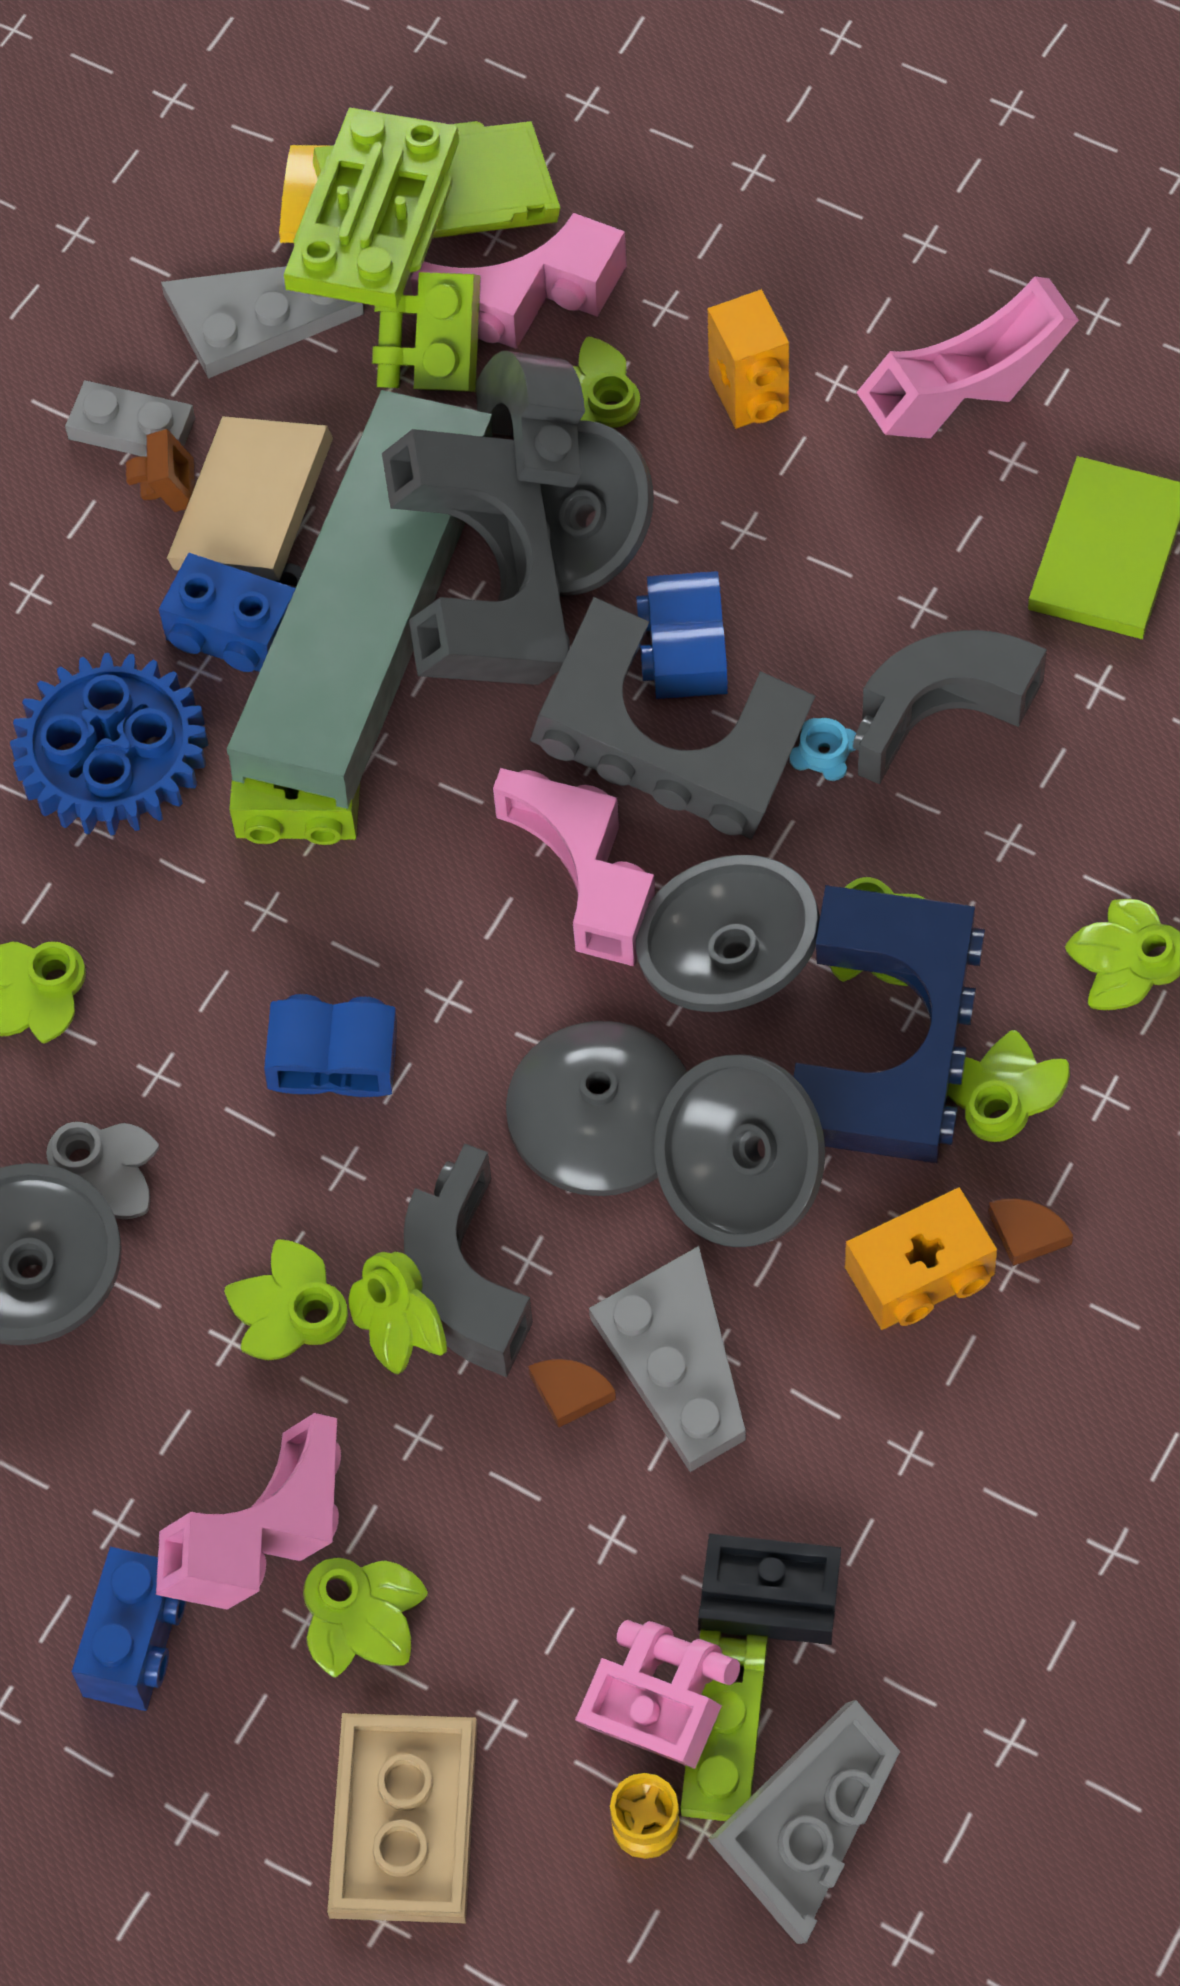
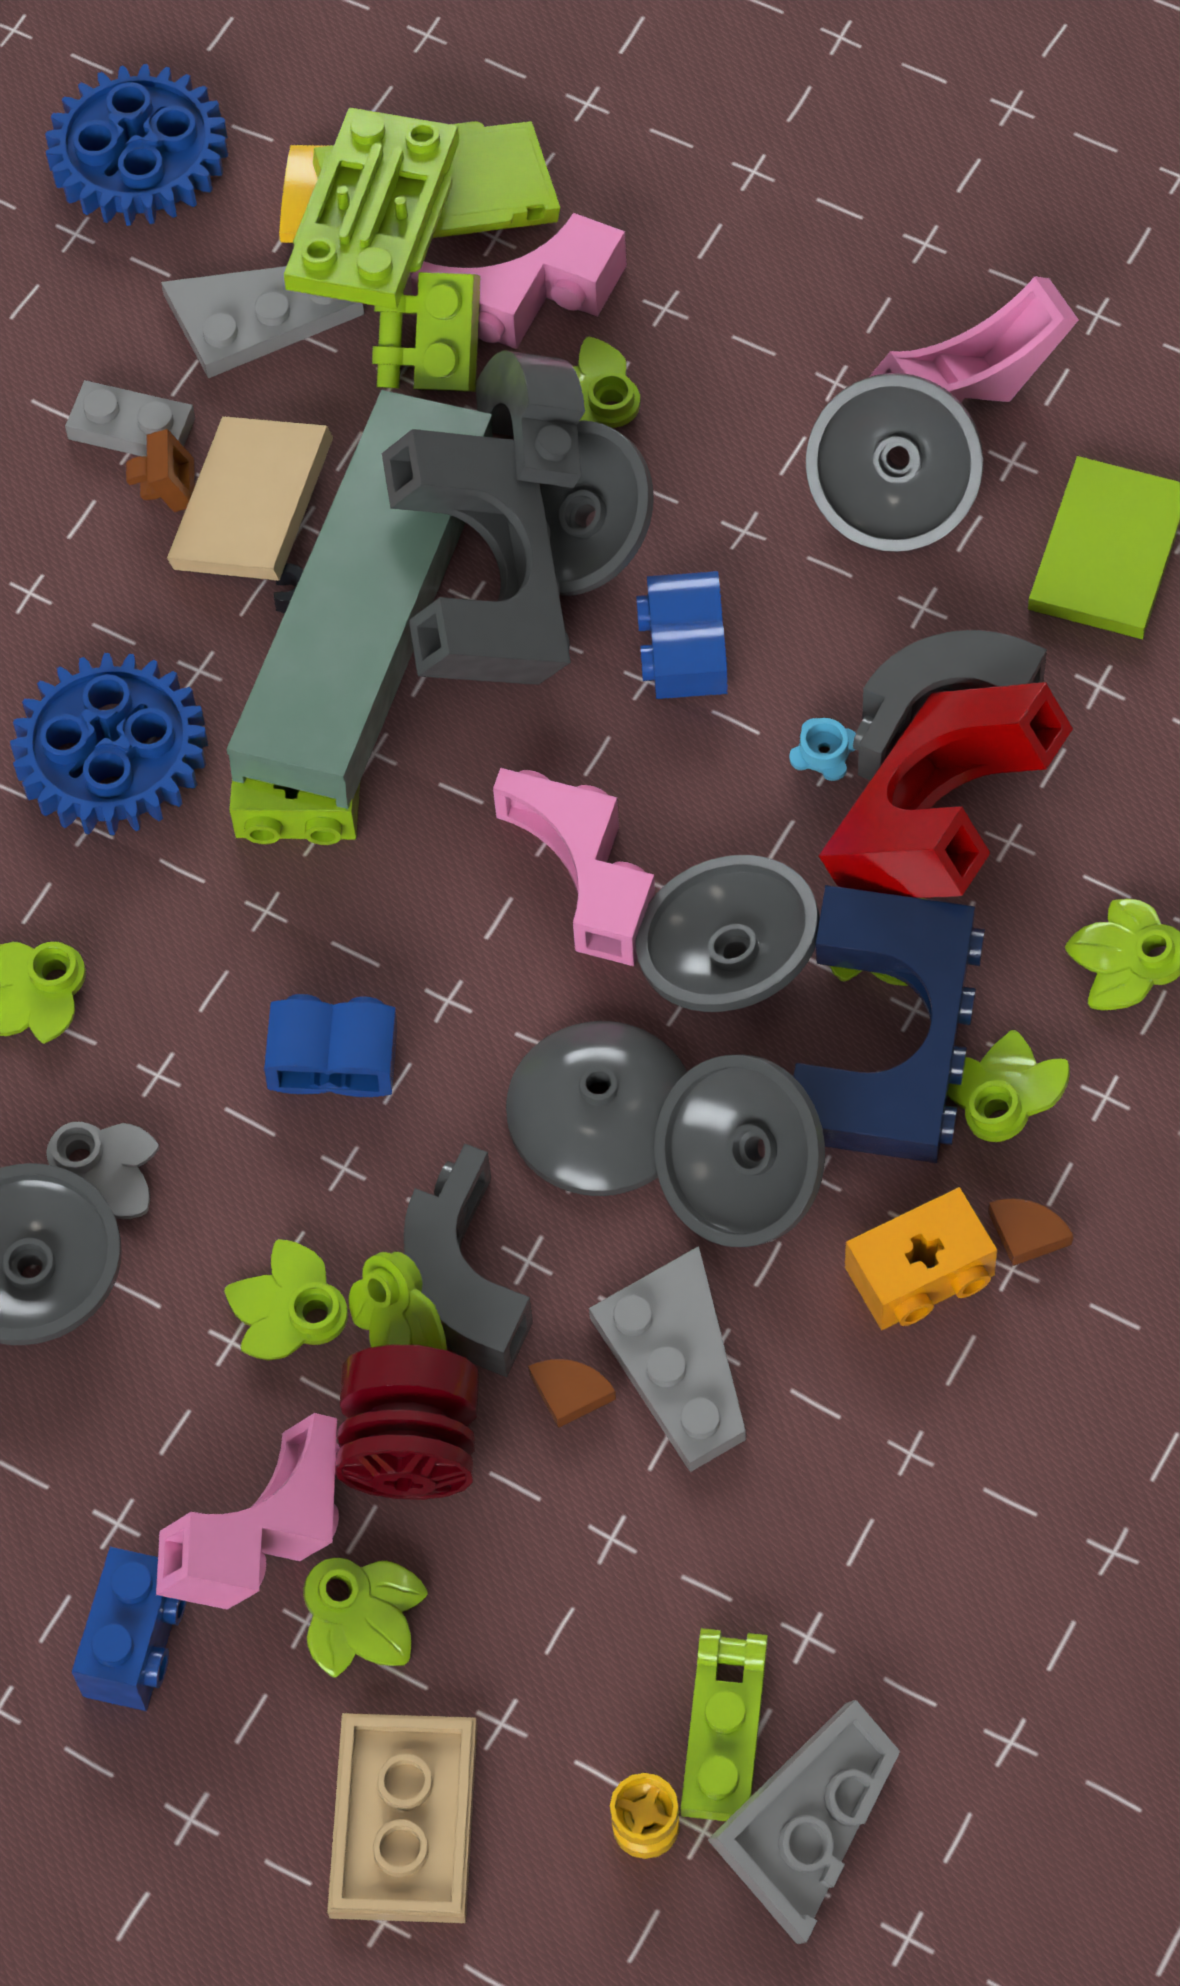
(136, 144): none -> blue gear
(223, 612): blue brick -> none
(407, 1422): none -> dark red wheel
(651, 1712): bright pink plate -> none
(721, 783): dark grey arch -> none
(748, 359): light orange brick -> none
(770, 1588): black plate -> none
(869, 494): none -> dark grey dish
(894, 836): none -> red arch

